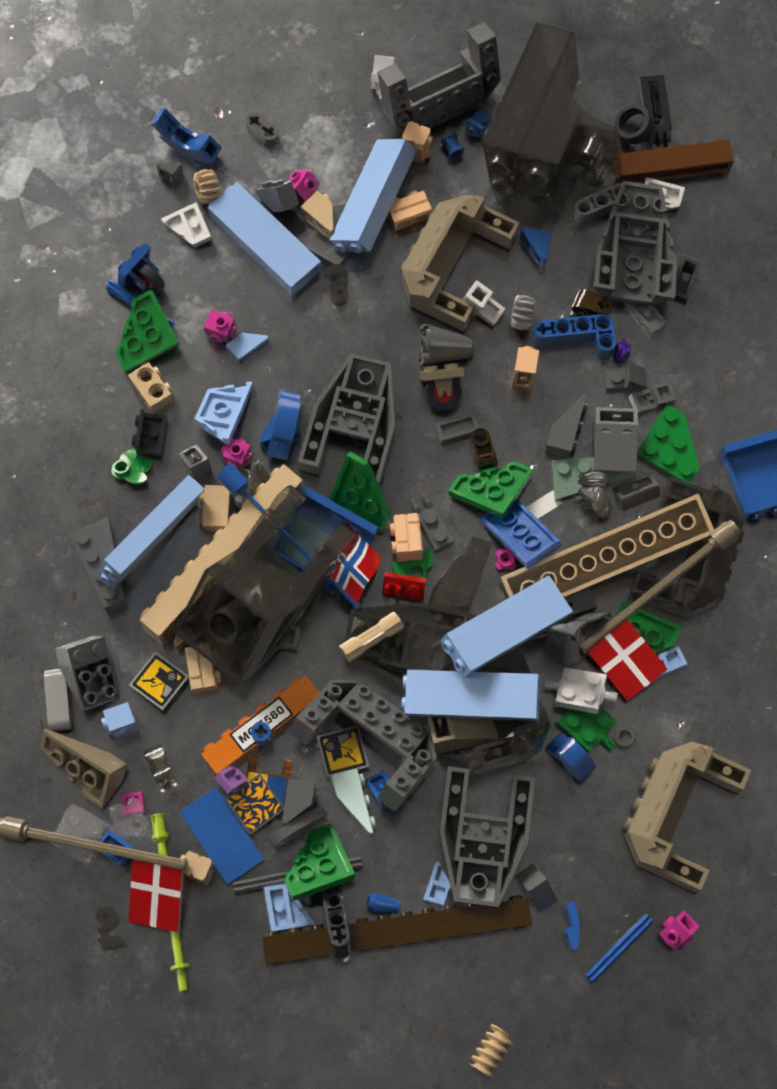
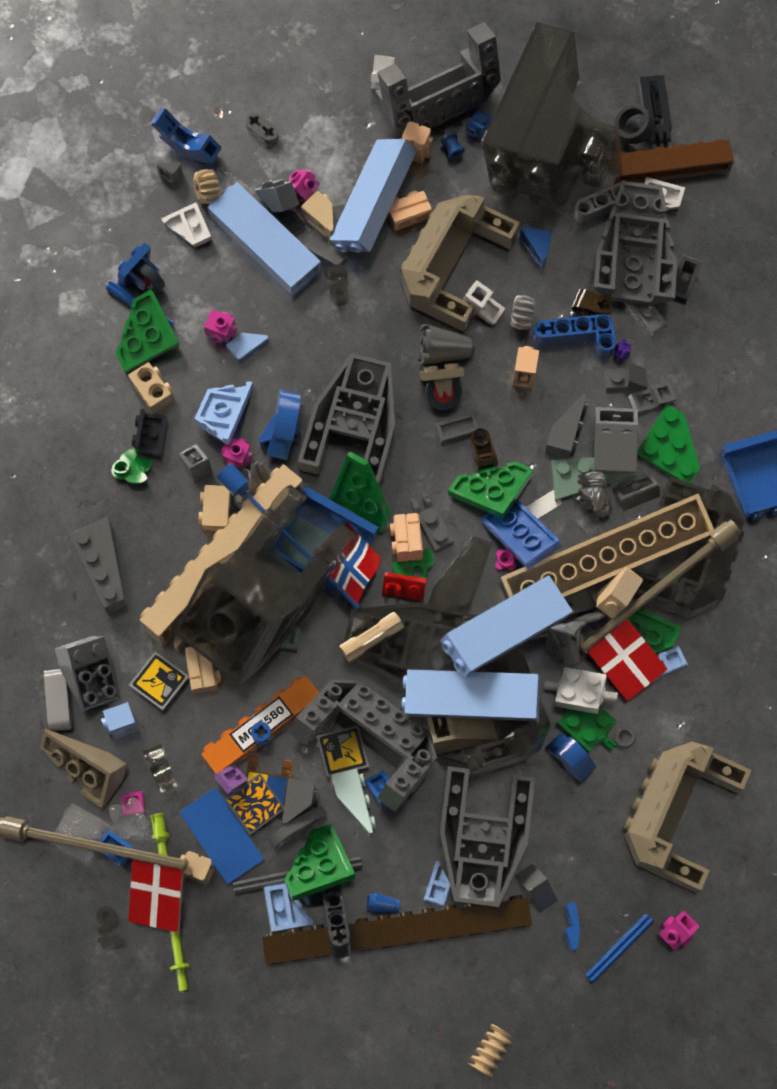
(150, 532): light blue brick -> none
(618, 592): none -> tan slope

